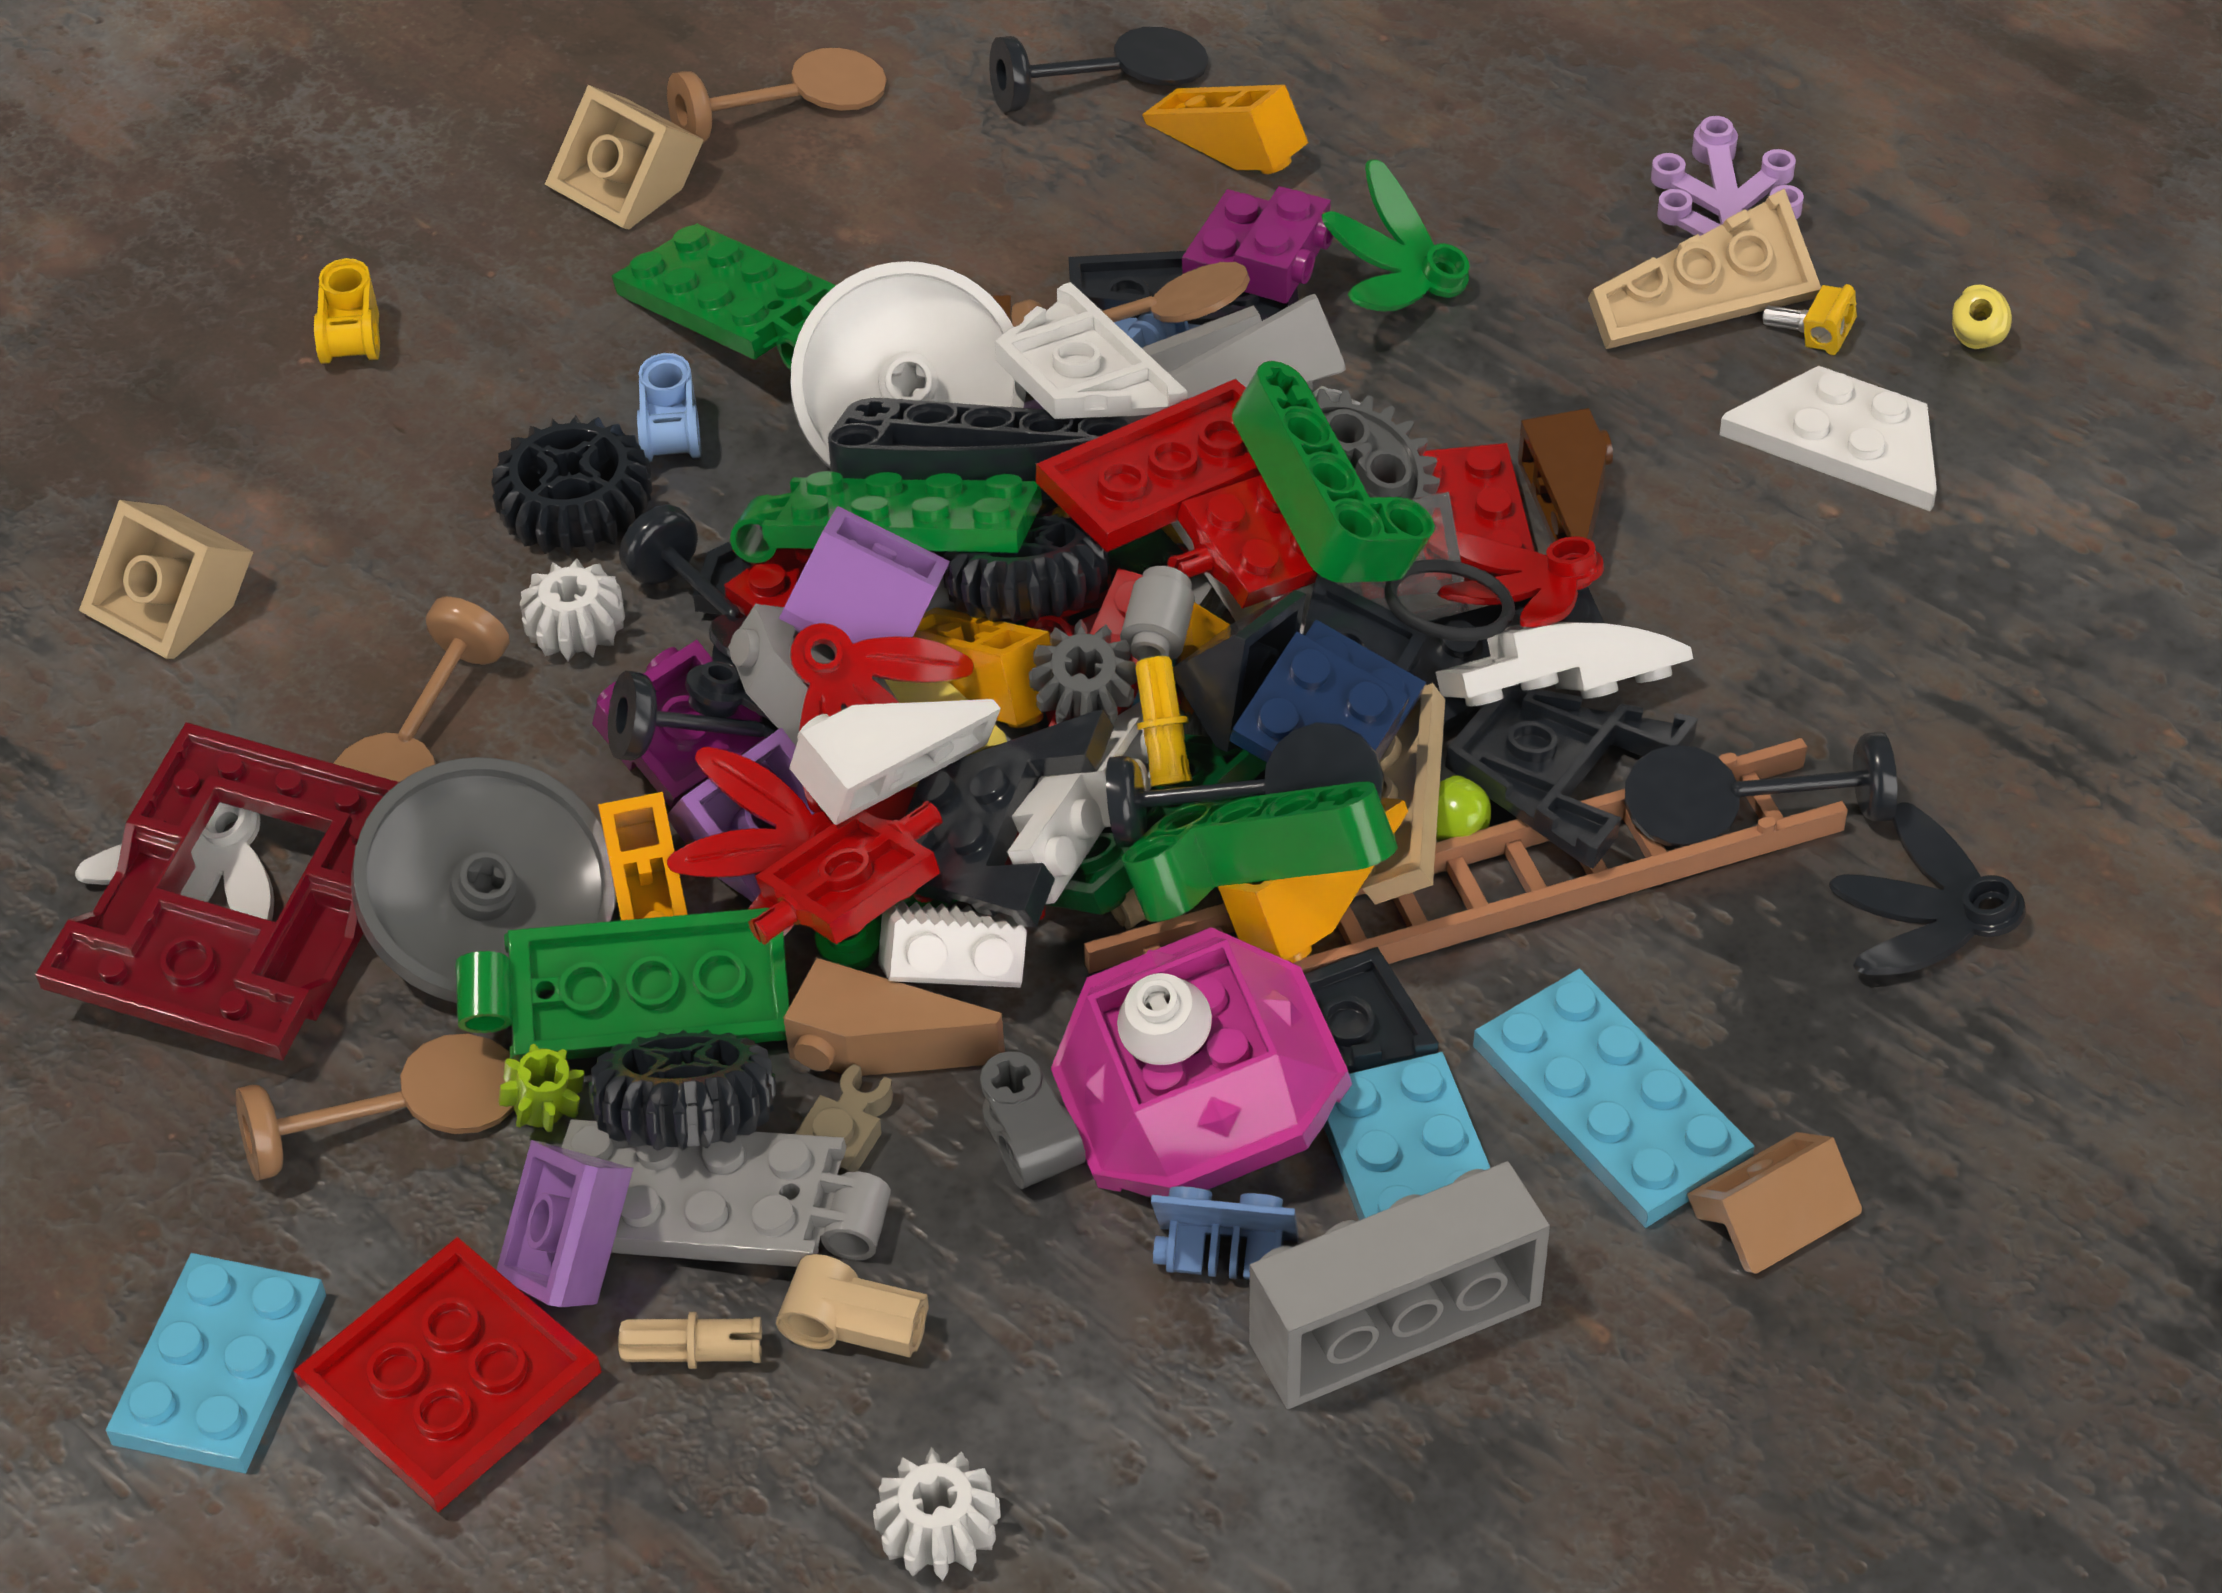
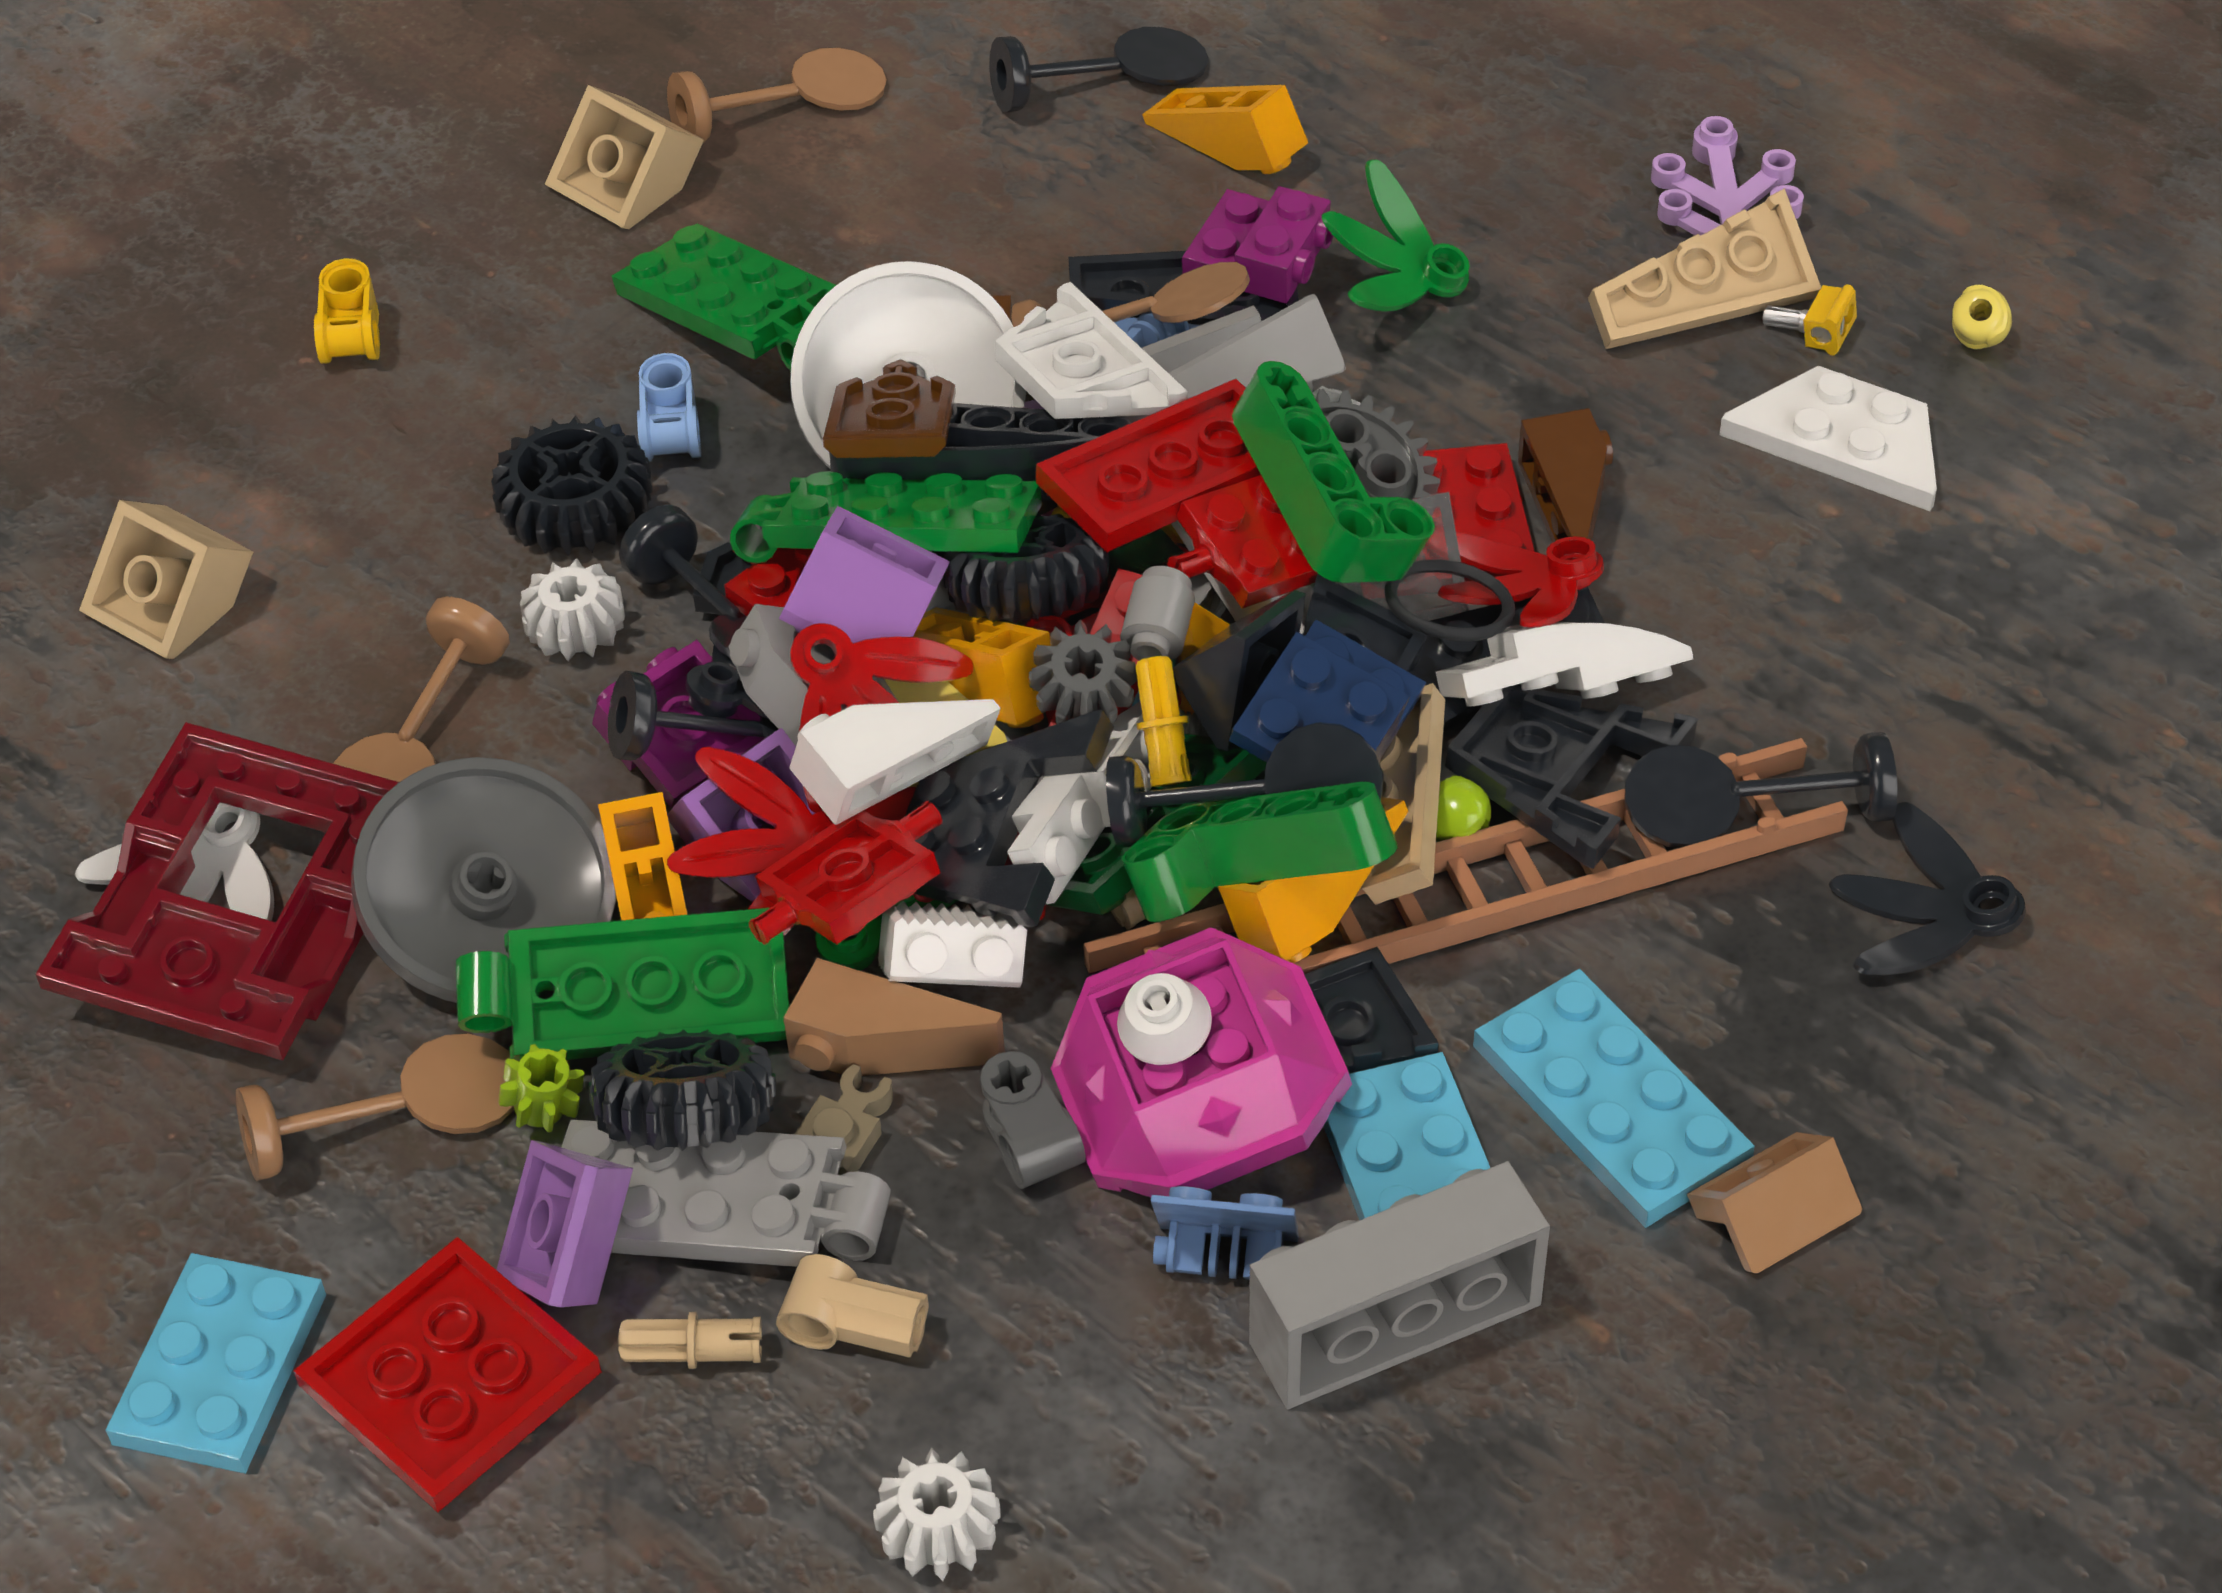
(890, 415): none -> reddish brown tile

